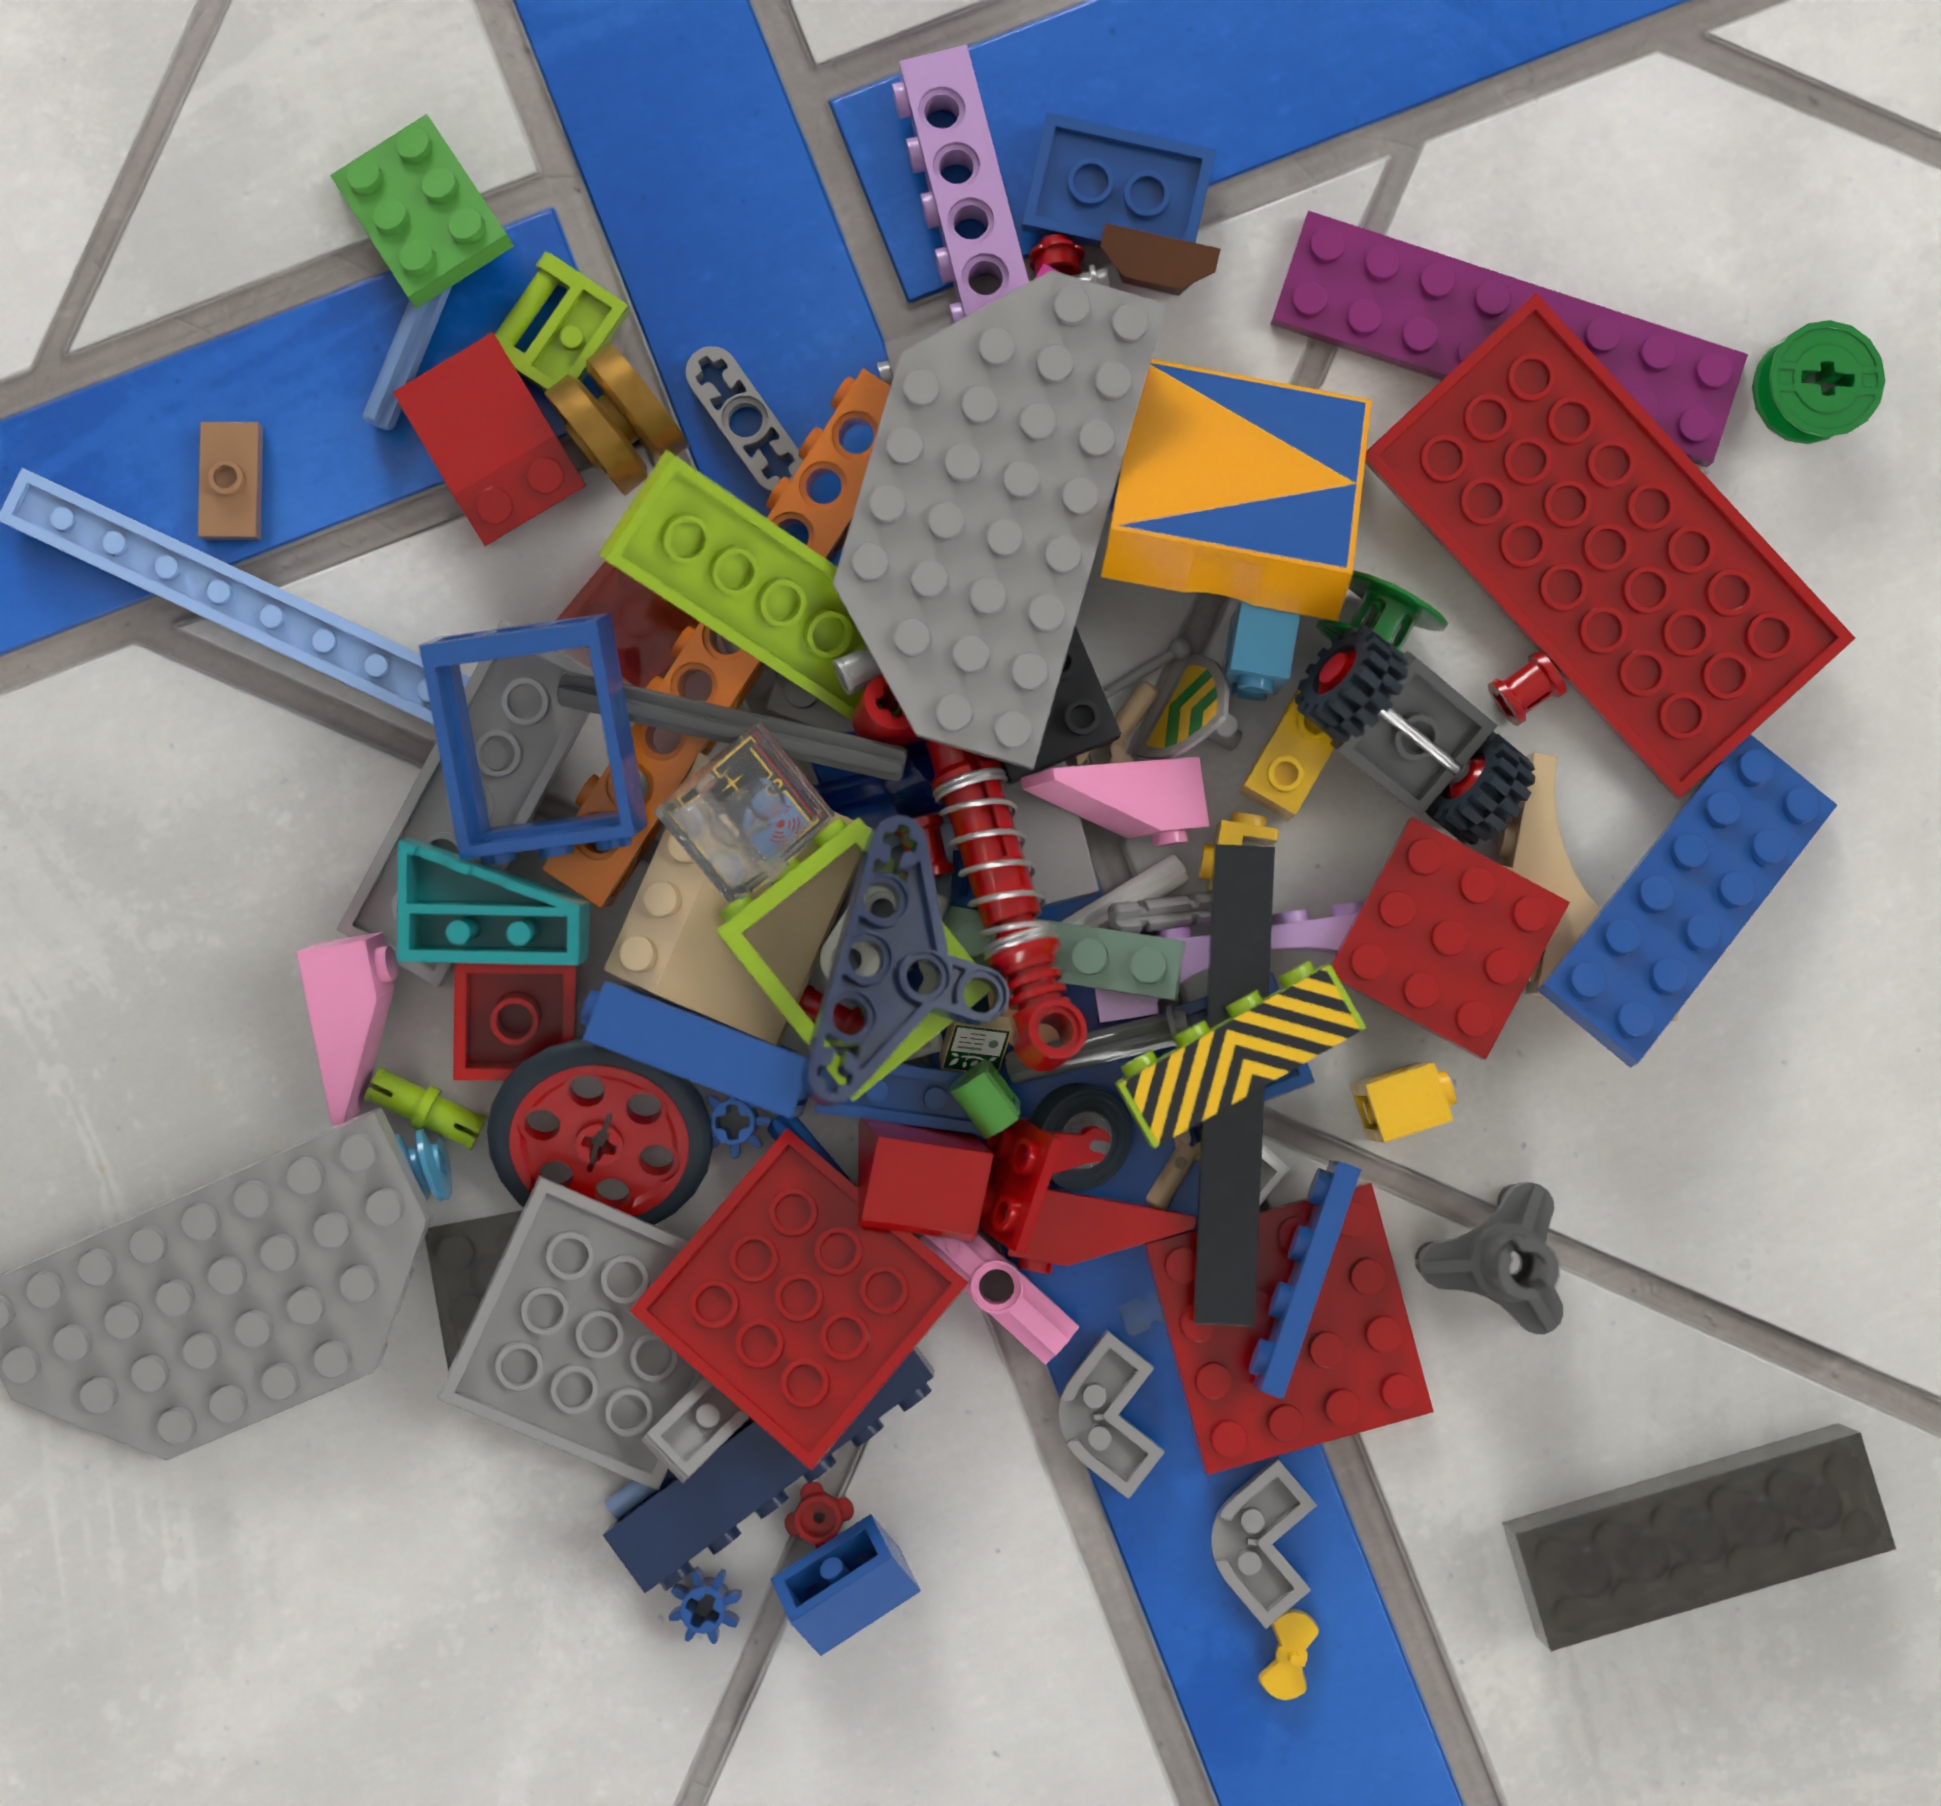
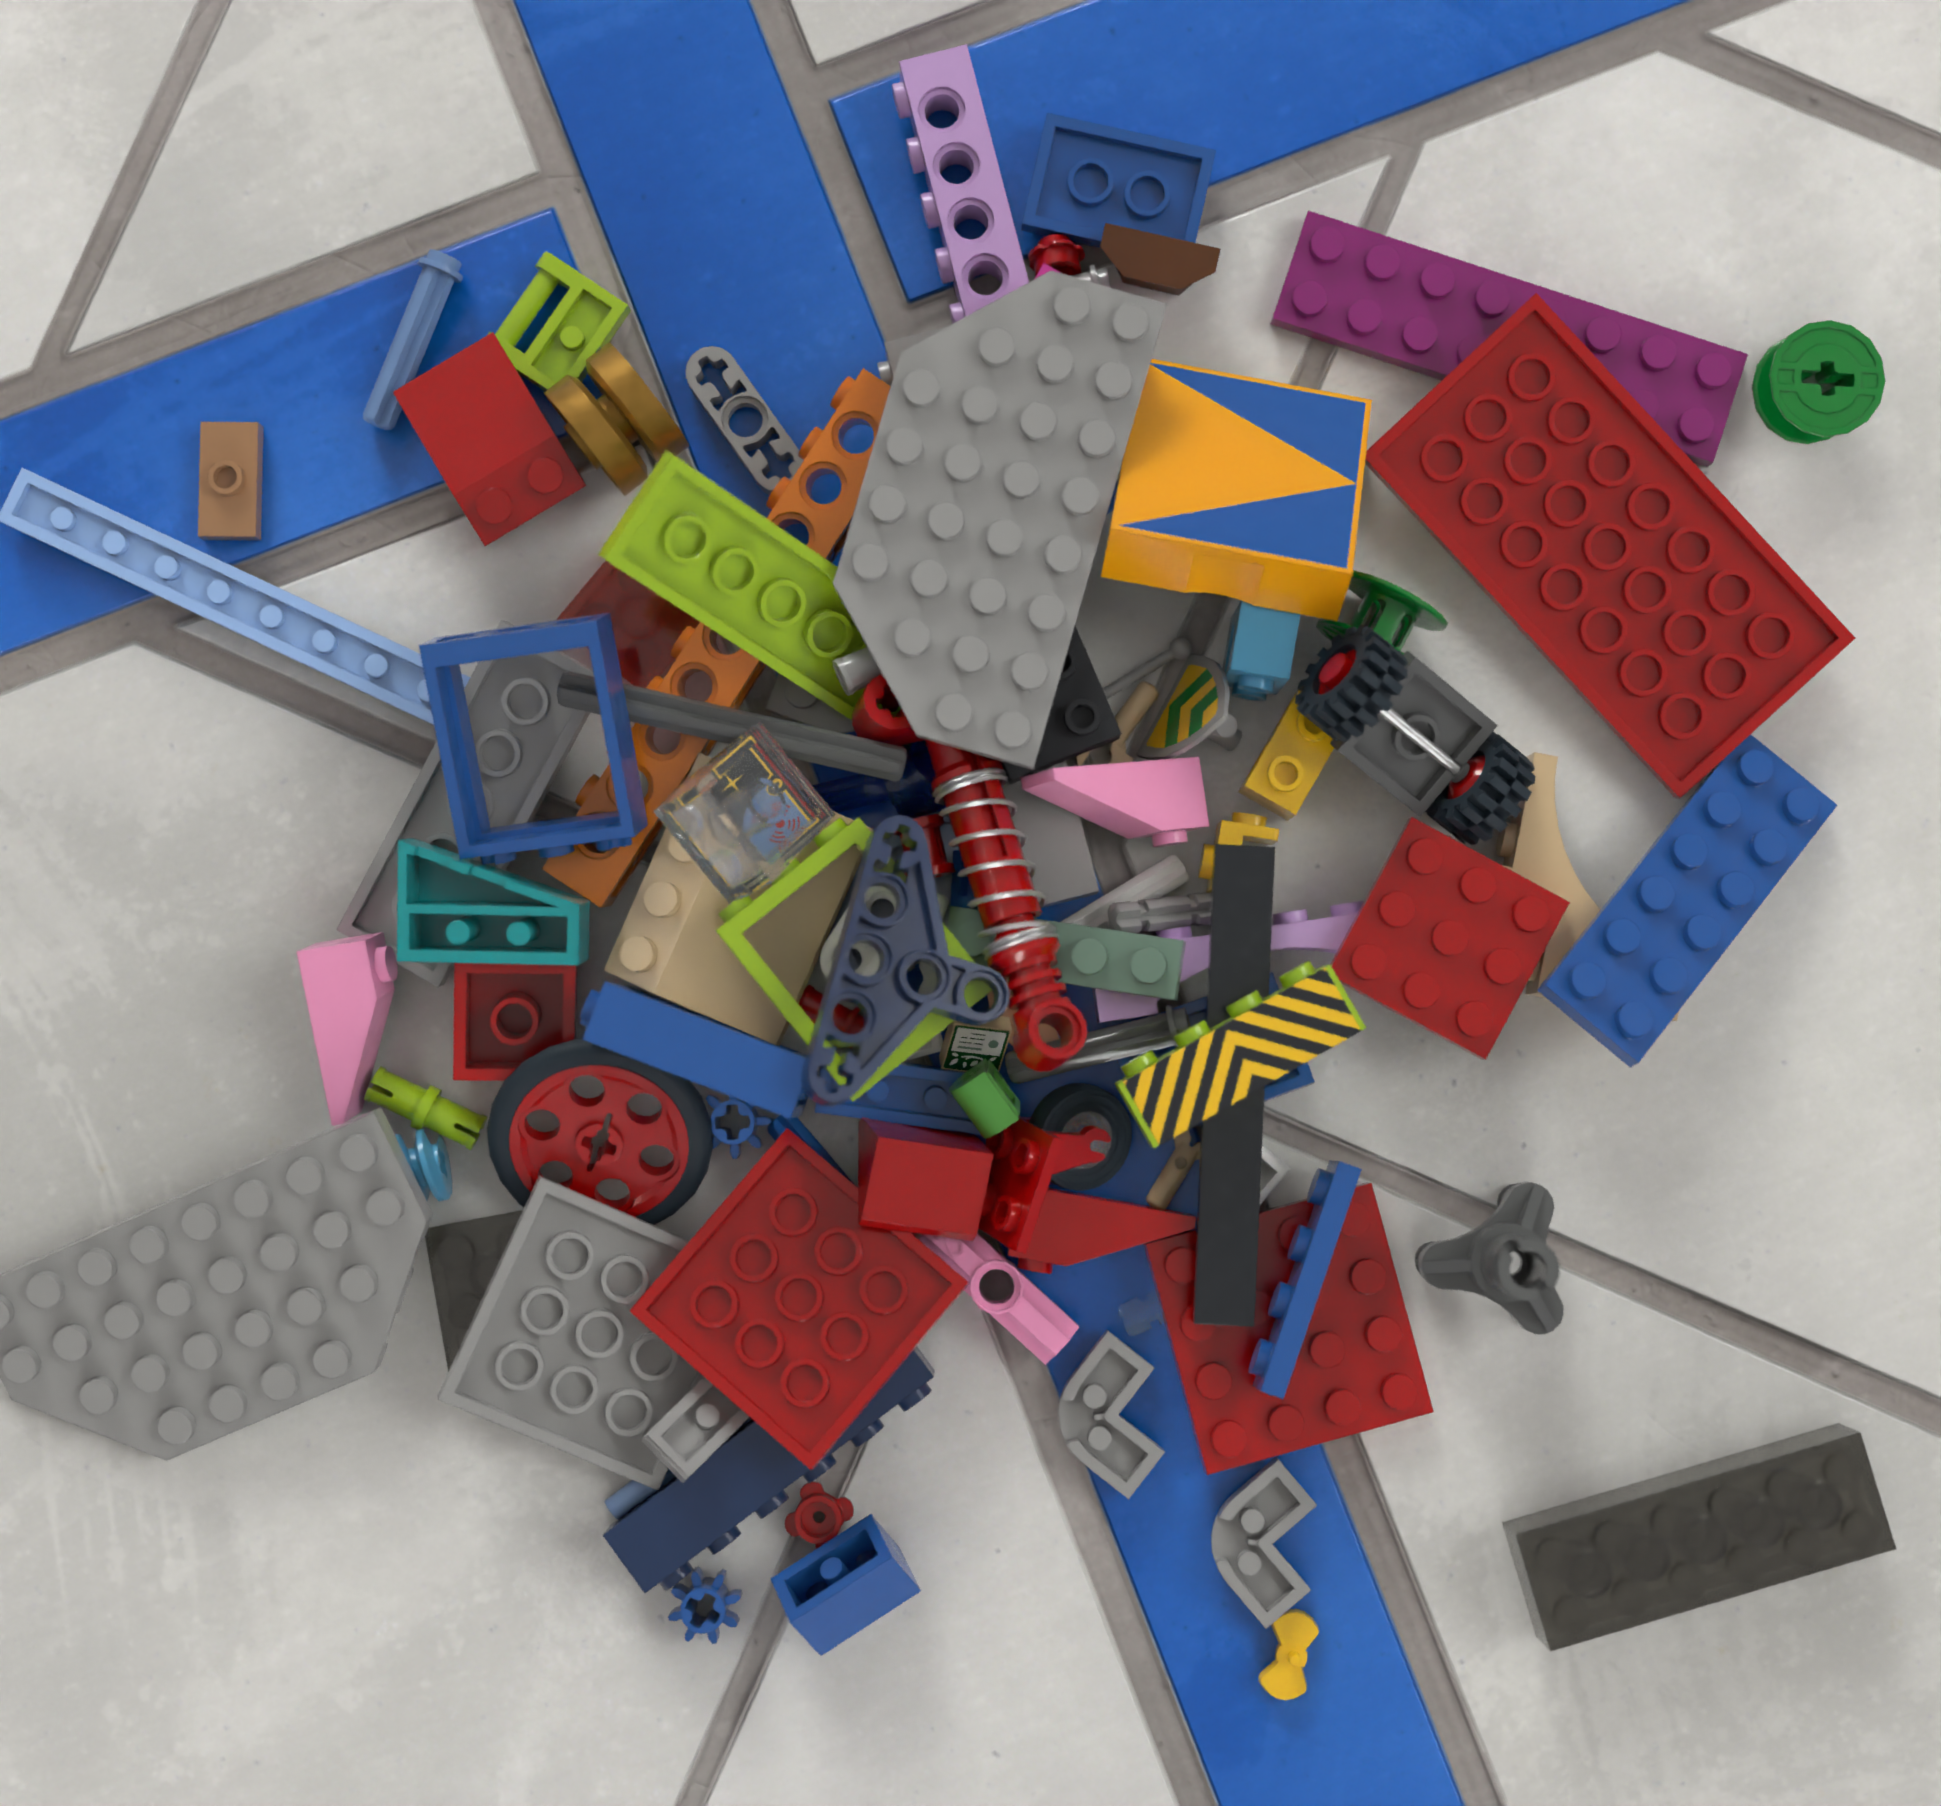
(421, 211): bright green plate -> none
(1403, 1101): yellow brick -> none
(1527, 688): red bush -> none

